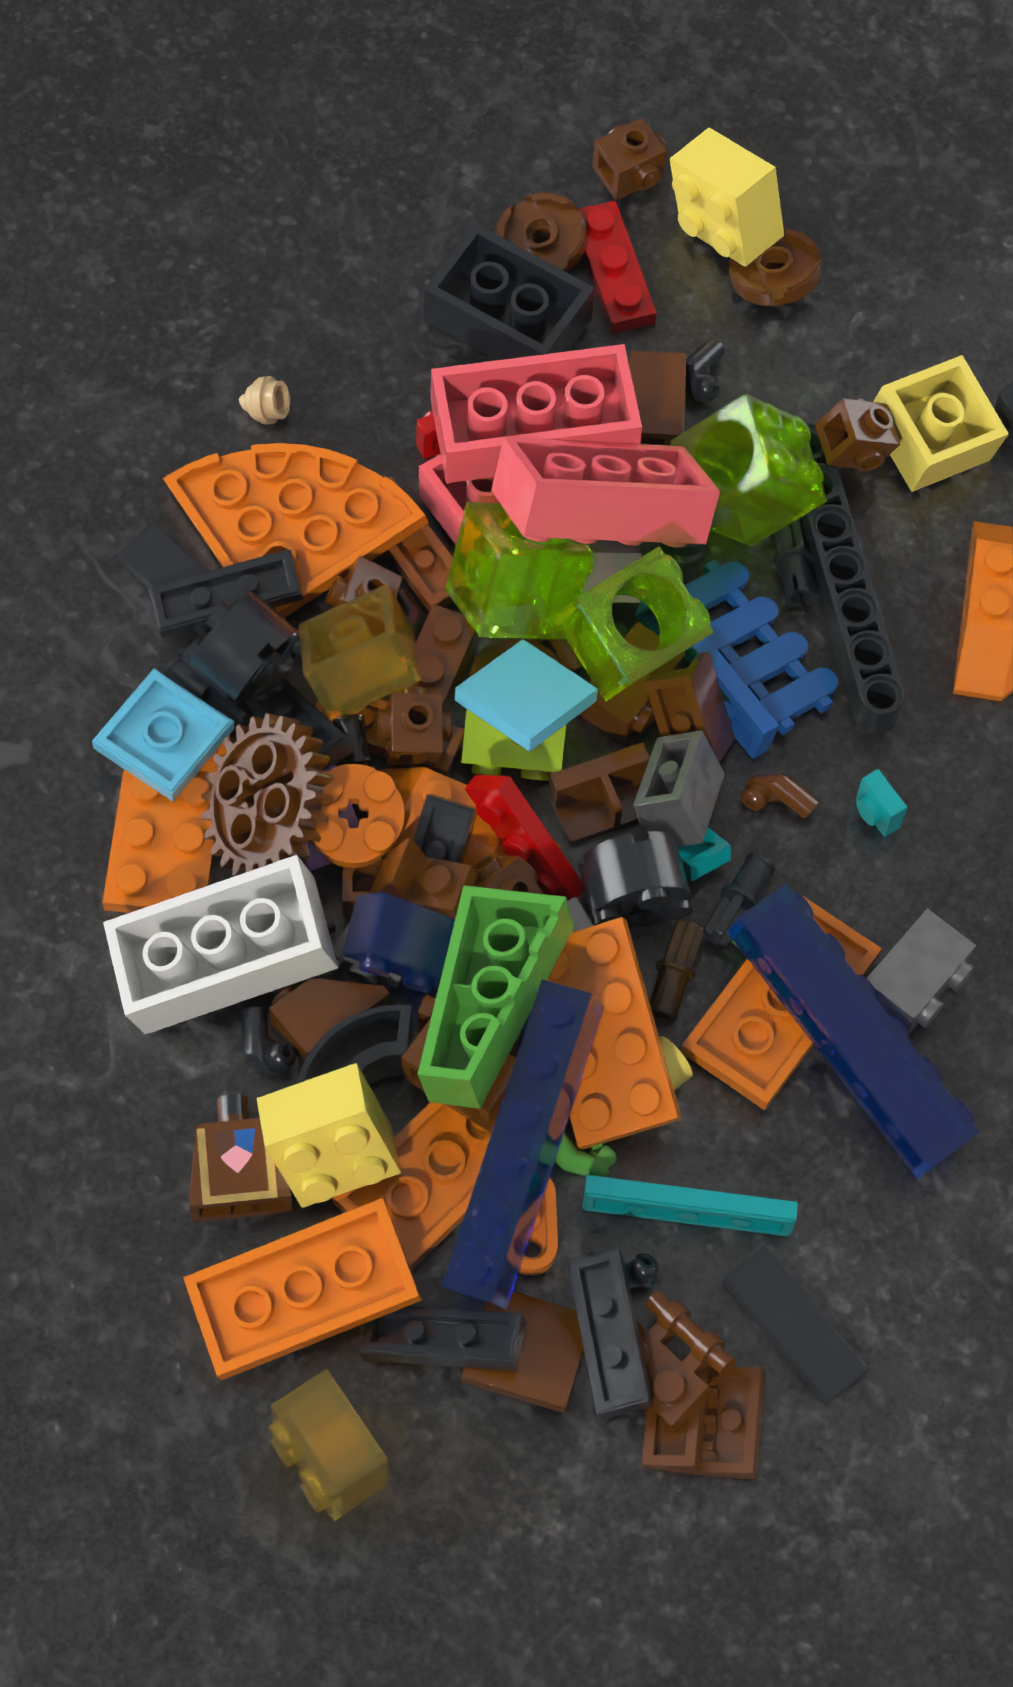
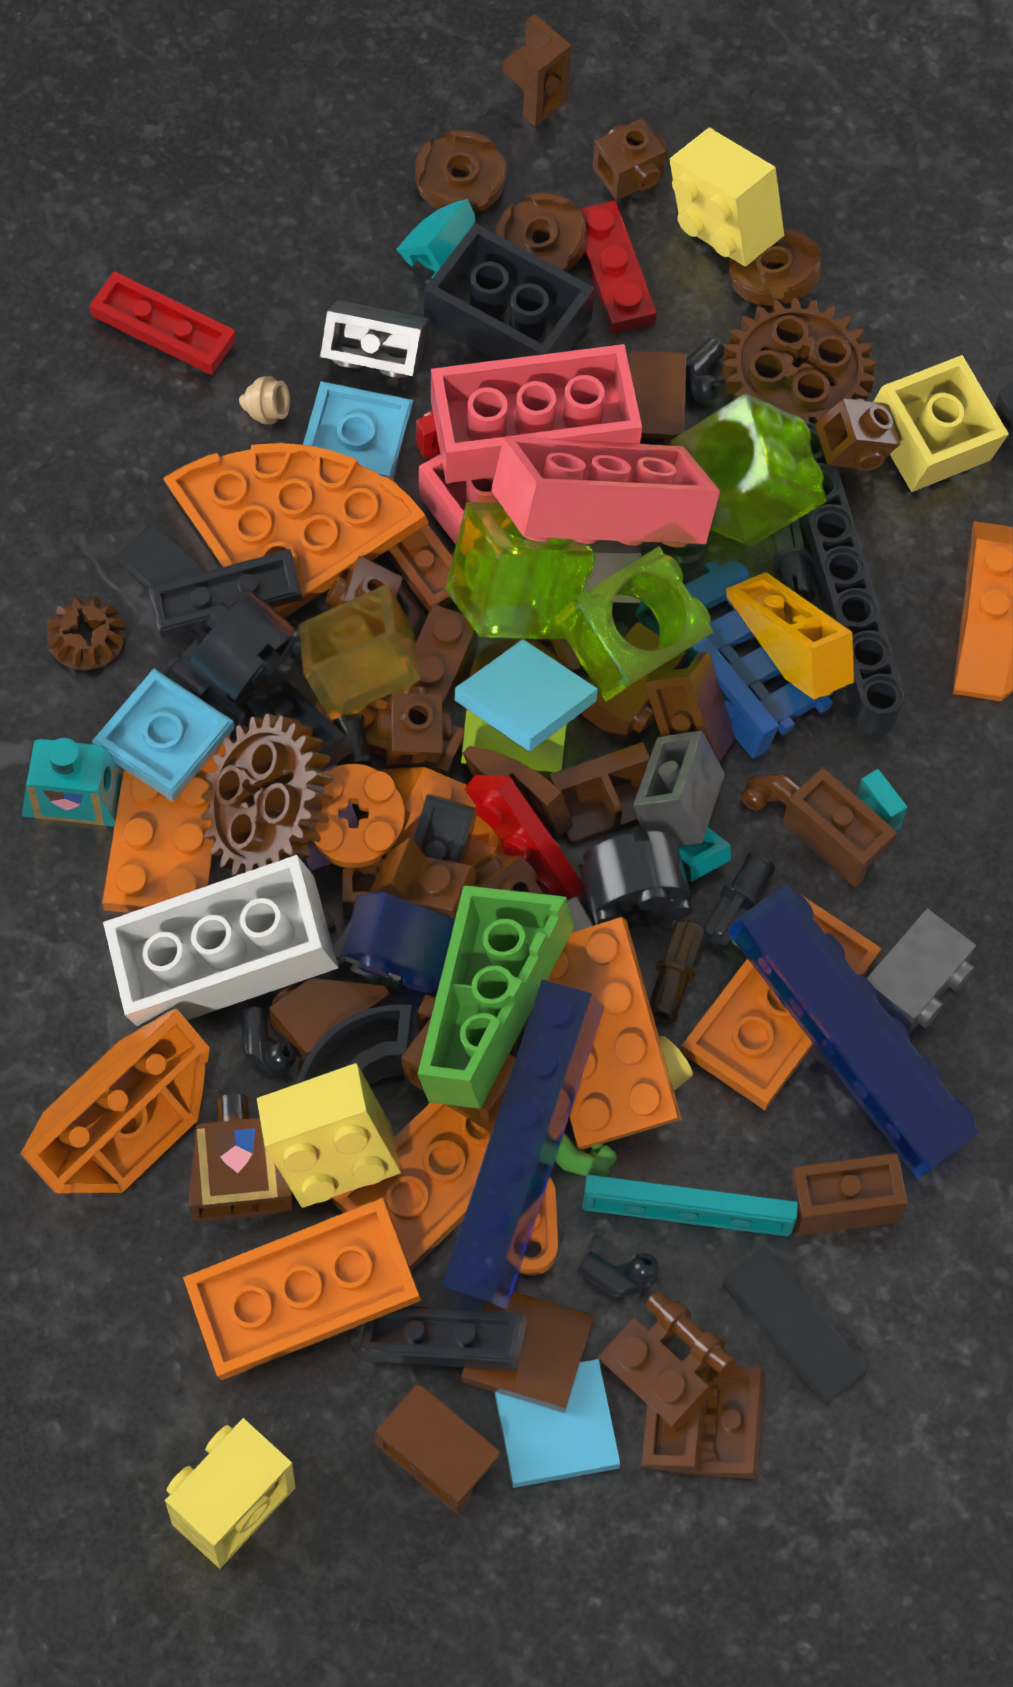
(72, 649): none -> reddish brown gear
(72, 783): none -> teal torso
(122, 1110): none -> orange wedge
(163, 323): none -> red plate
(229, 1491): none -> light yellow brick
(329, 1446): clear yellow brick -> none
(360, 426): none -> medium azure tile
(374, 339): none -> brick
(436, 1447): none -> reddish brown panel
(438, 235): none -> teal brick
(465, 155): none -> reddish brown plate
(539, 792): none -> reddish brown slope
(540, 70): none -> reddish brown panel
(559, 1445): none -> medium azure tile
(610, 1334): black tile -> none
(797, 636): none -> light orange slope
(800, 365): none -> reddish brown gear
(837, 826): none -> reddish brown panel
(848, 1194): none -> reddish brown panel

